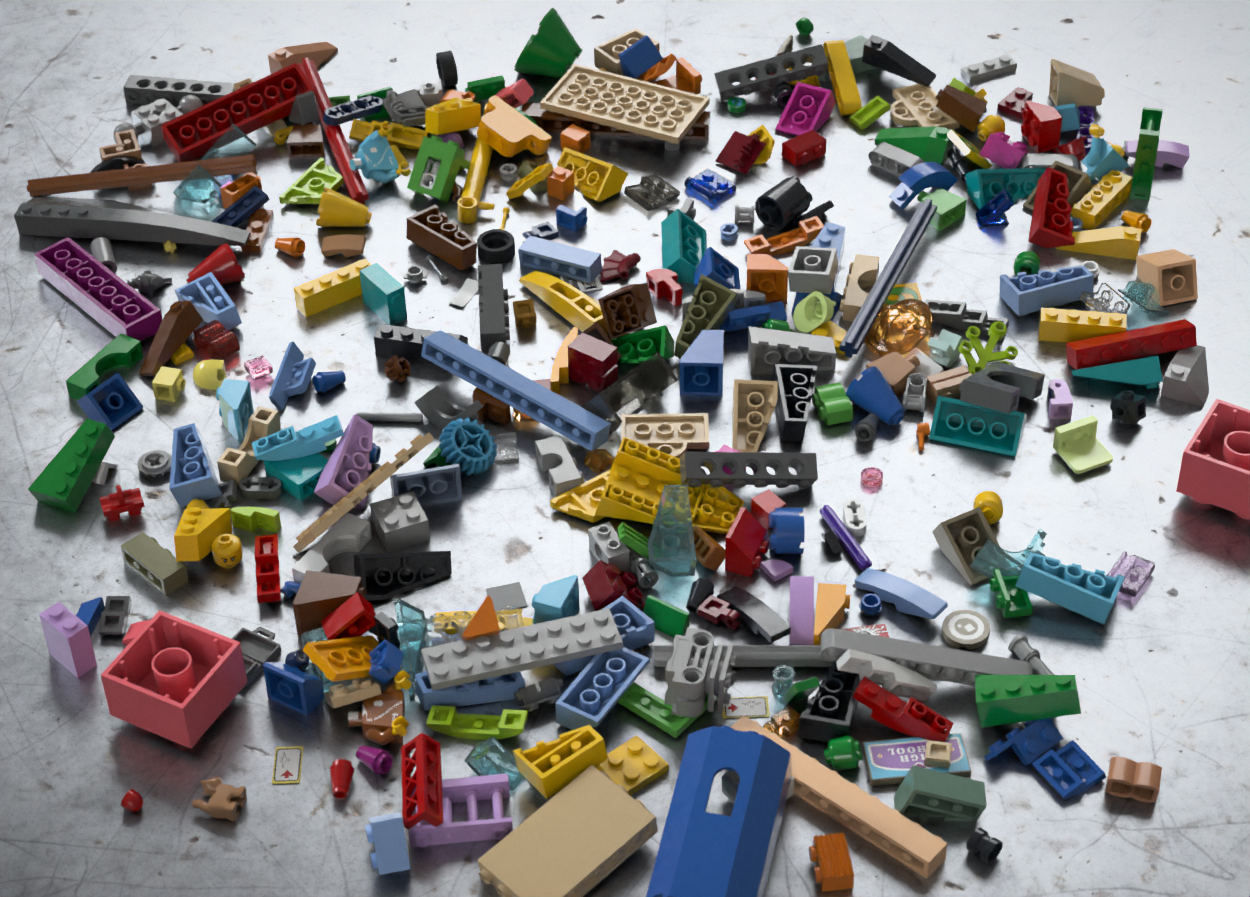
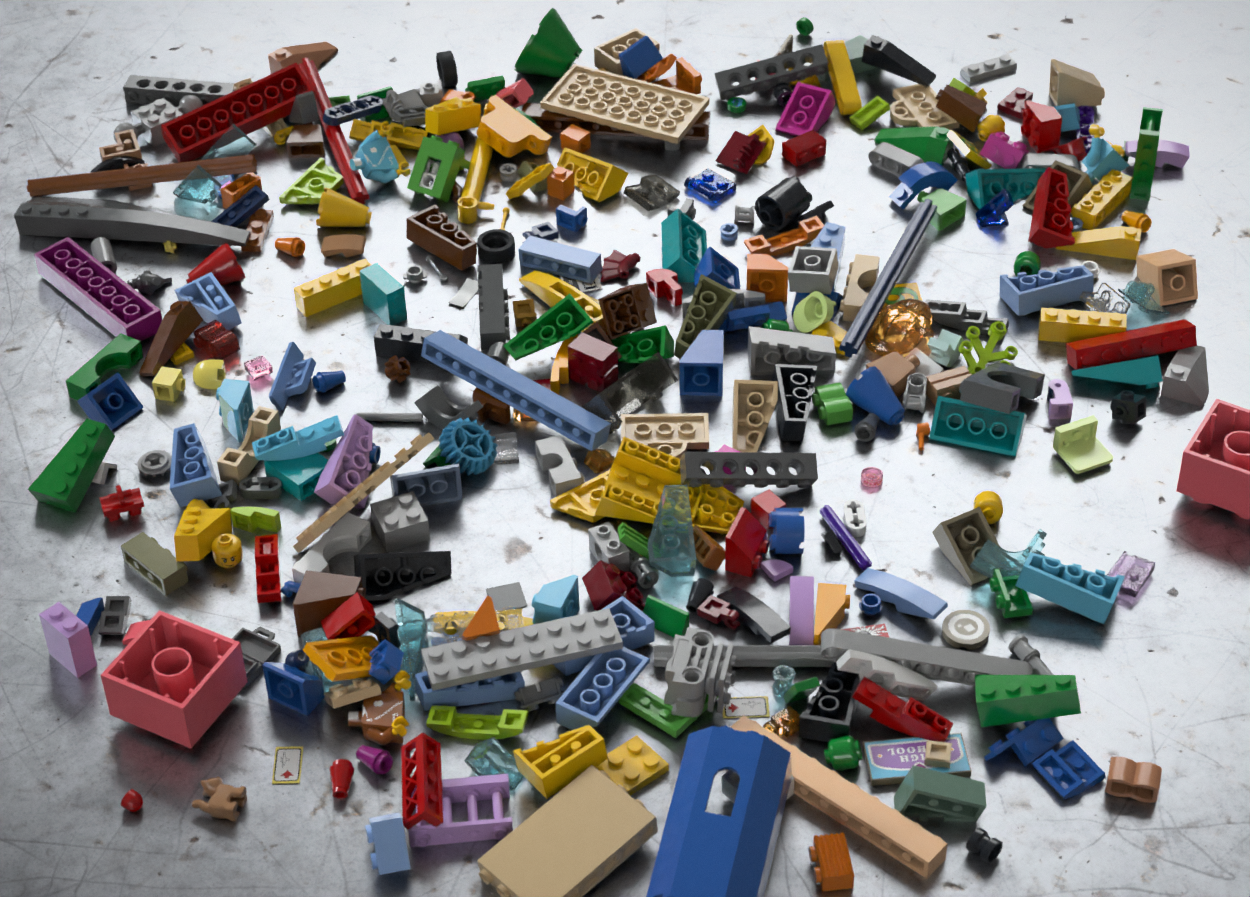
(554, 326): none -> green wedge

